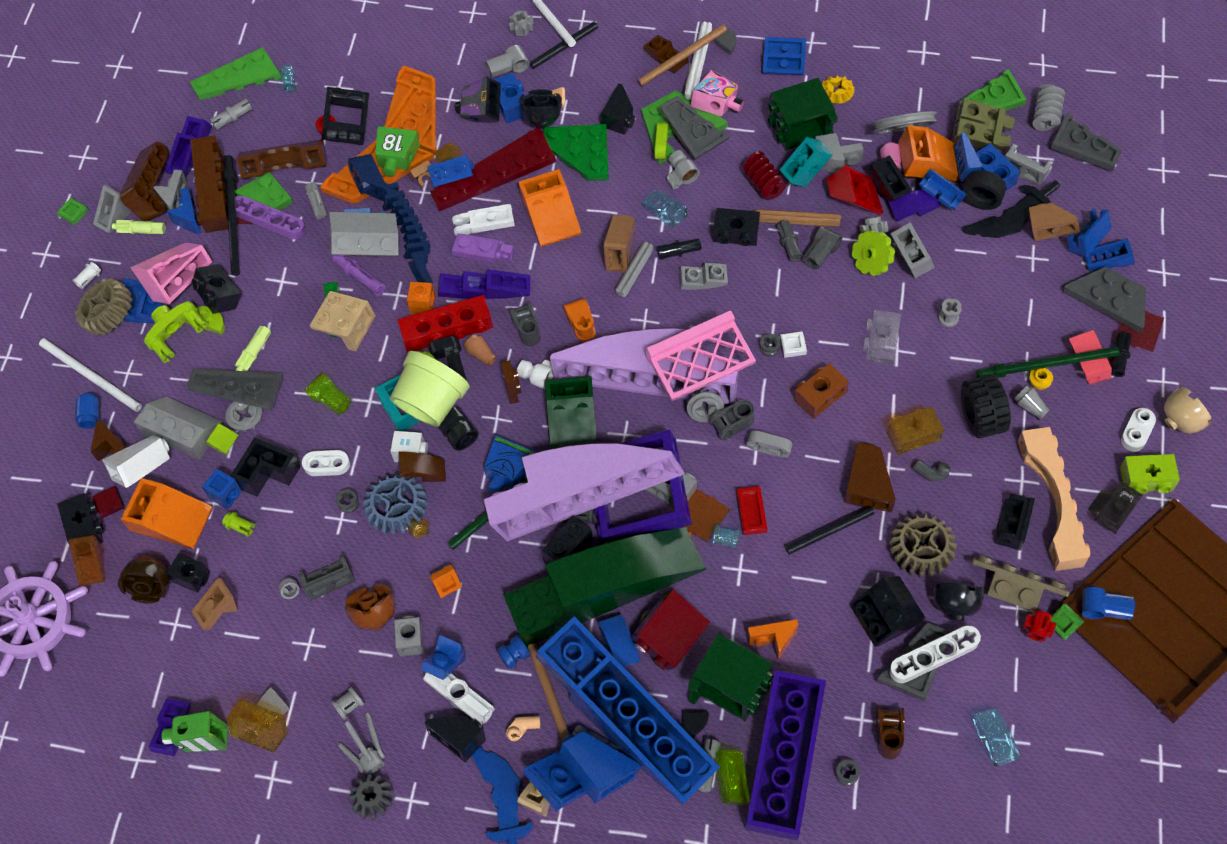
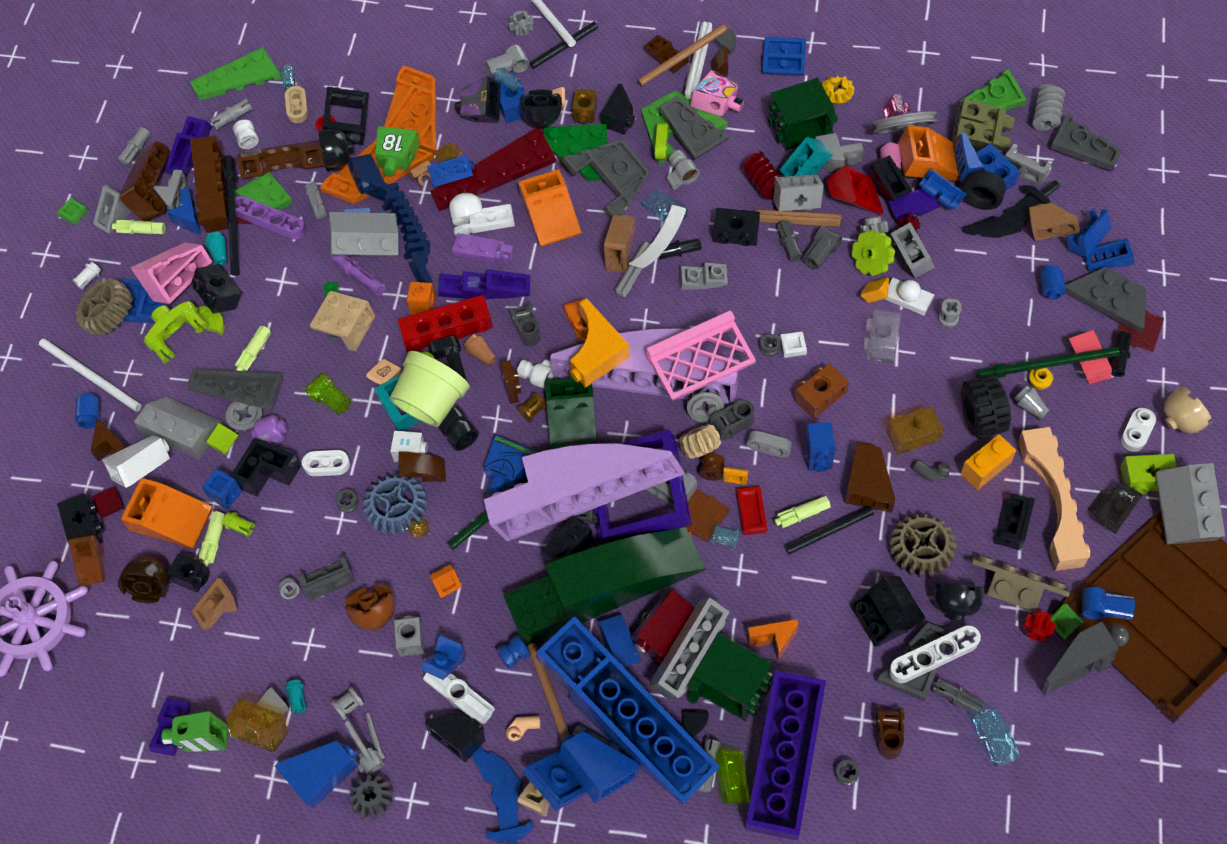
(134, 146): none -> light grey axle
(211, 540): none -> yellowish green piece
(216, 245): none -> teal cone
(245, 134): none -> white wheel
(270, 430): none -> medium lavender head
(296, 104): none -> tan plate
(296, 697): none -> teal pin
(318, 770): none -> blue slope
(335, 148): none -> black cylinder
(383, 372): none -> light nougat slope
(464, 205): none -> white hair
(506, 79): none -> clear light blue pin
(532, 407): none -> pearl gold bush
(584, 106): none -> pearl gold brick
(602, 349): none -> light orange arch
(618, 168): none -> dark grey wing
(663, 238): none -> white sticker
(689, 648): none -> light grey brick
(700, 441): none -> tan gear
(712, 466): none -> reddish brown wheel
(720, 62): none -> reddish brown slope
(735, 475): none -> light orange slope
(798, 192): none -> light grey brick
(802, 512): none -> yellowish green piece
(820, 446): none -> blue brick
(876, 290): none -> light orange slope
(895, 106): none -> clear pink tile
(909, 295): none -> white tile
(910, 218): none -> dark red plate
(958, 696): none -> dark grey axle
(988, 462): none -> light orange brick
(1052, 282): none -> blue brick
(1089, 652): none -> dark grey slope
(1190, 504): none -> light grey slope

